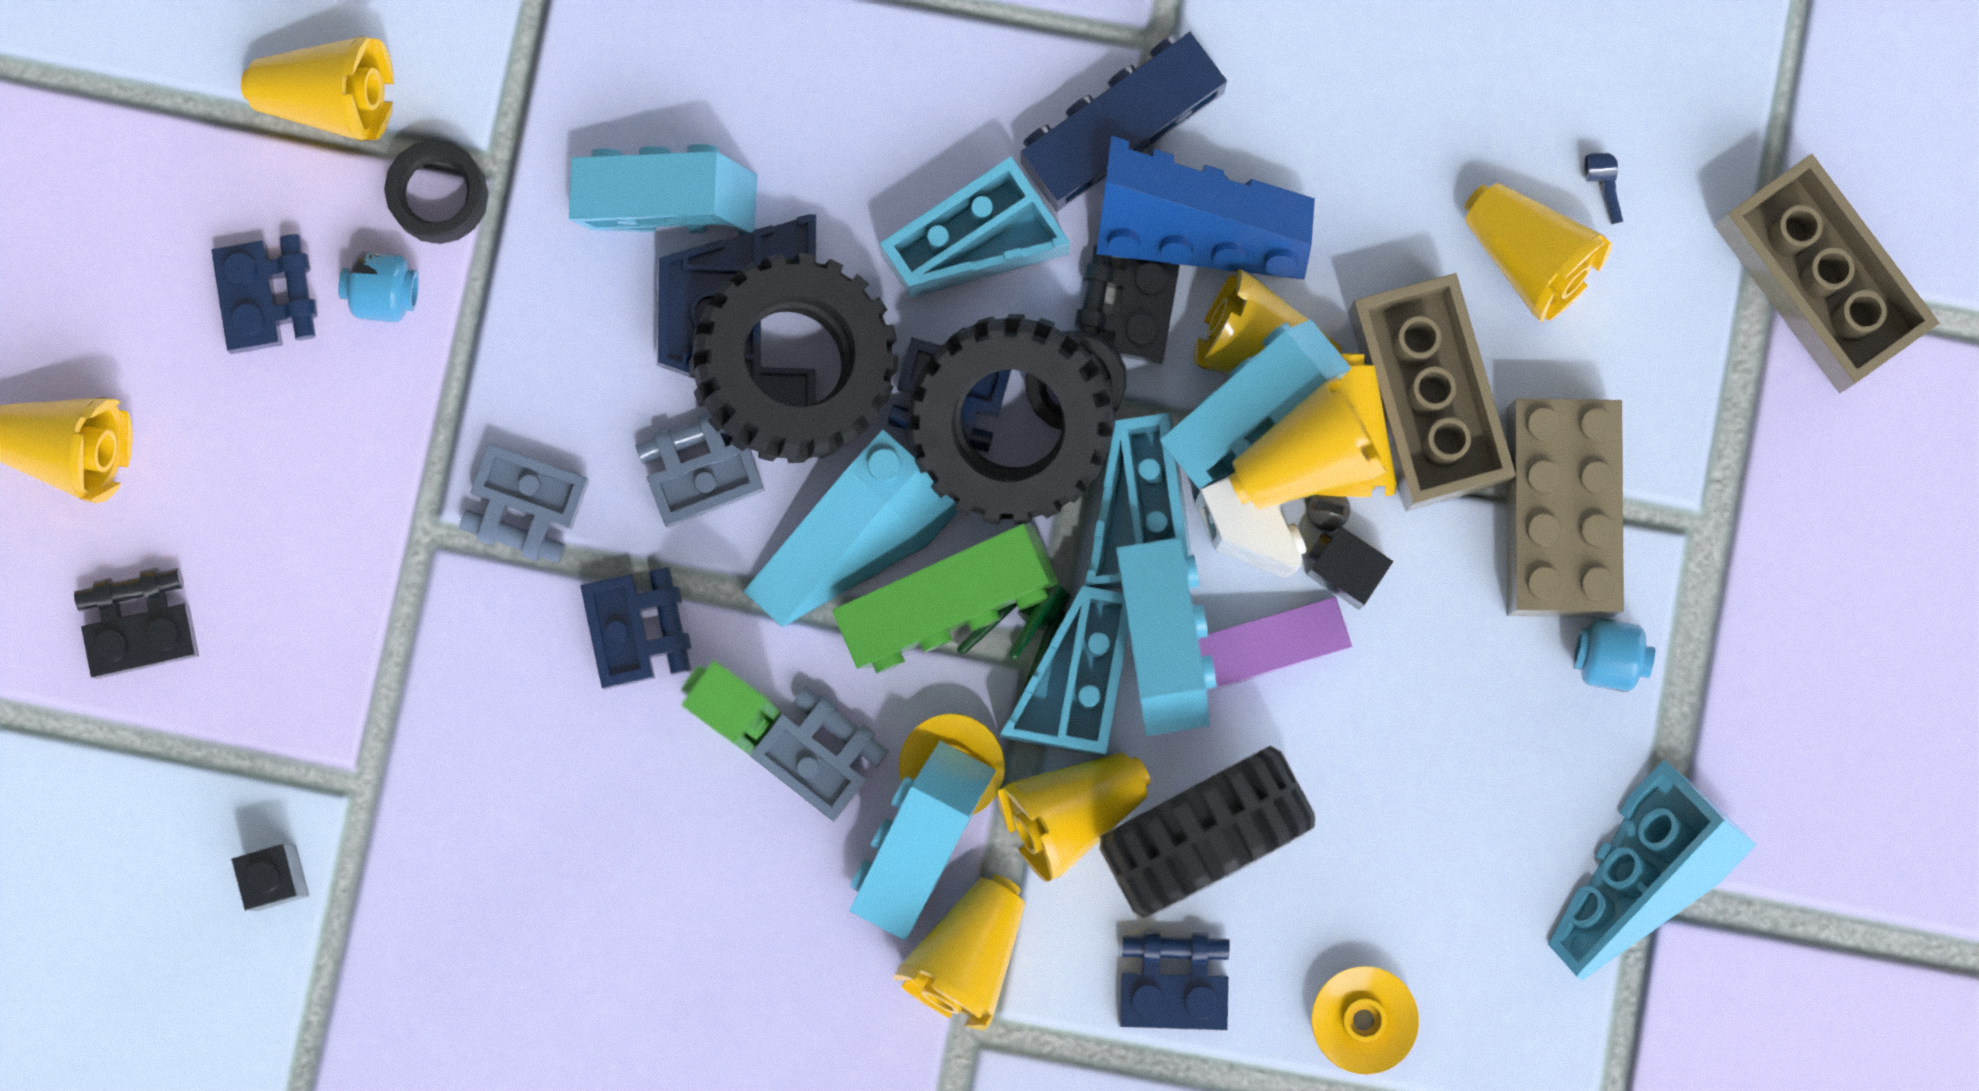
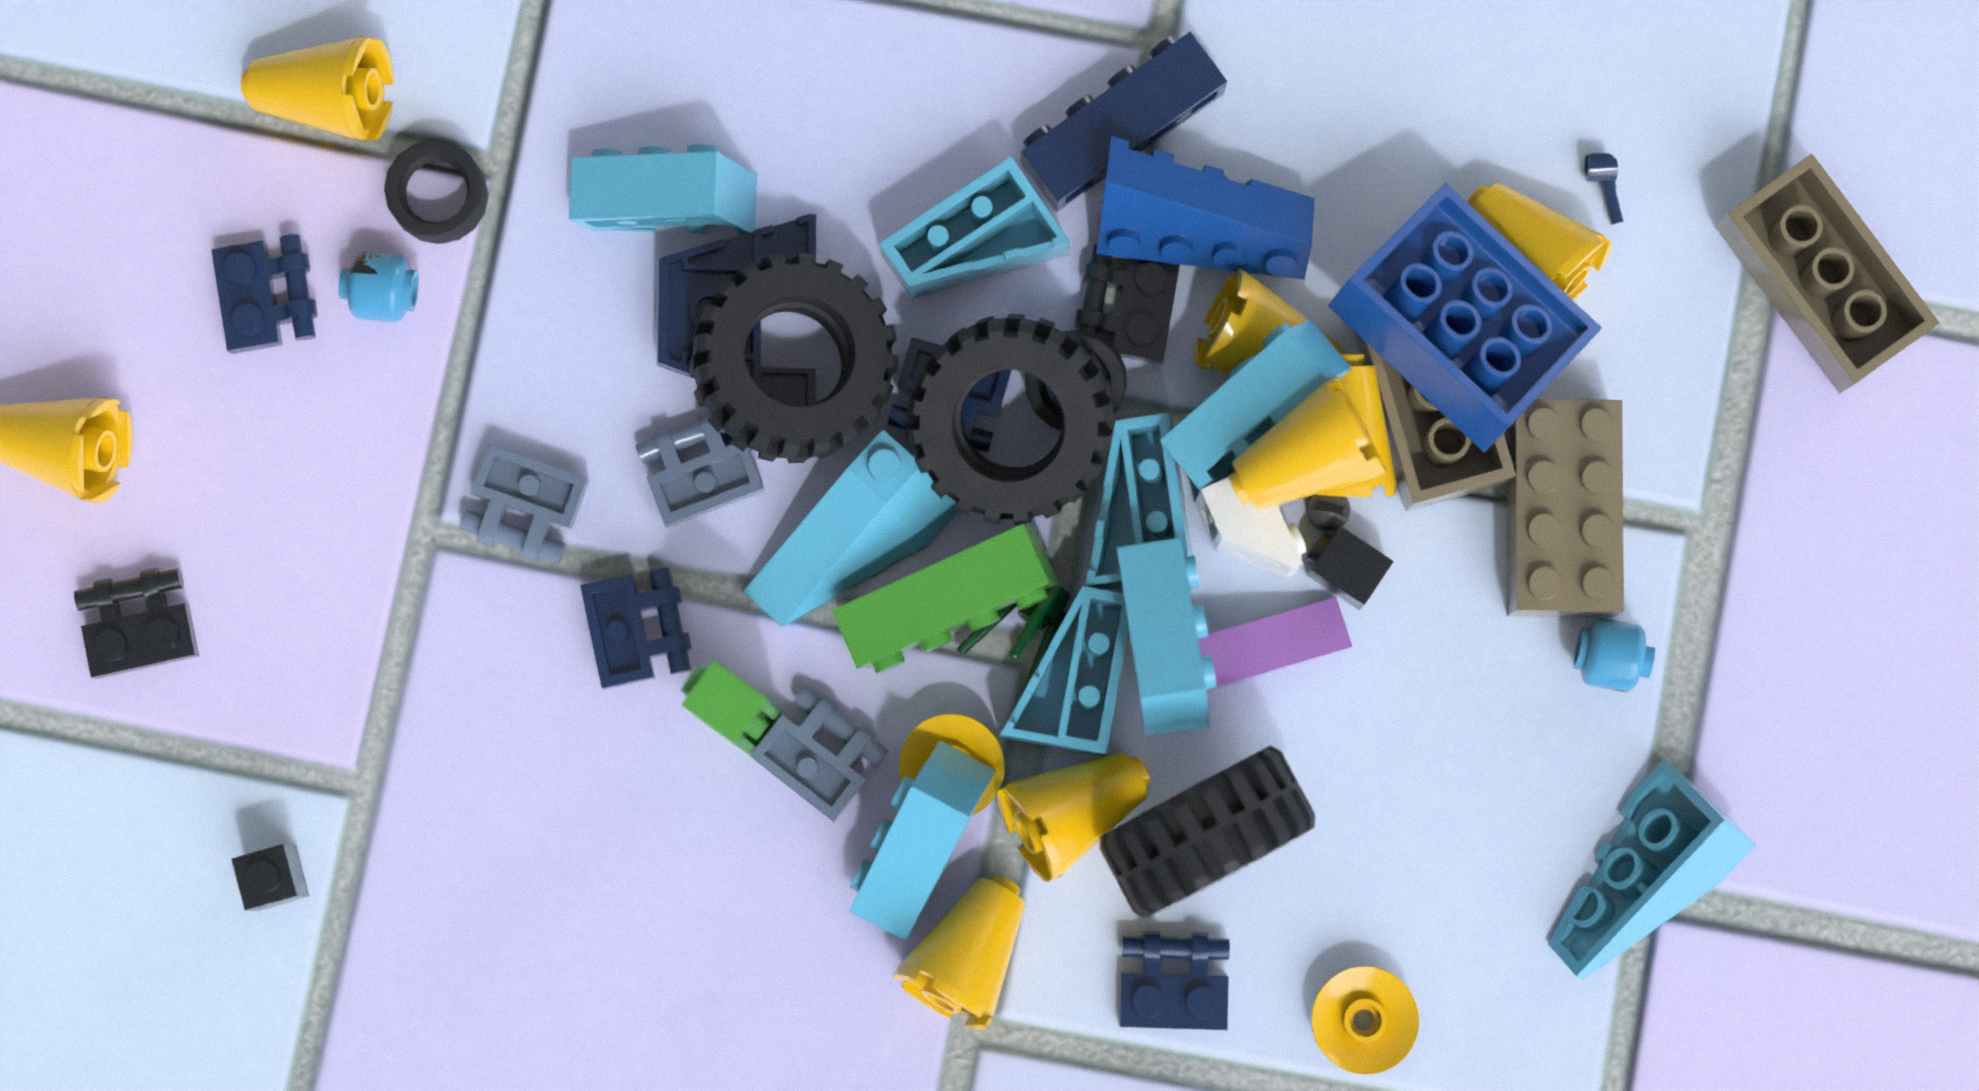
(1464, 316): none -> blue slope

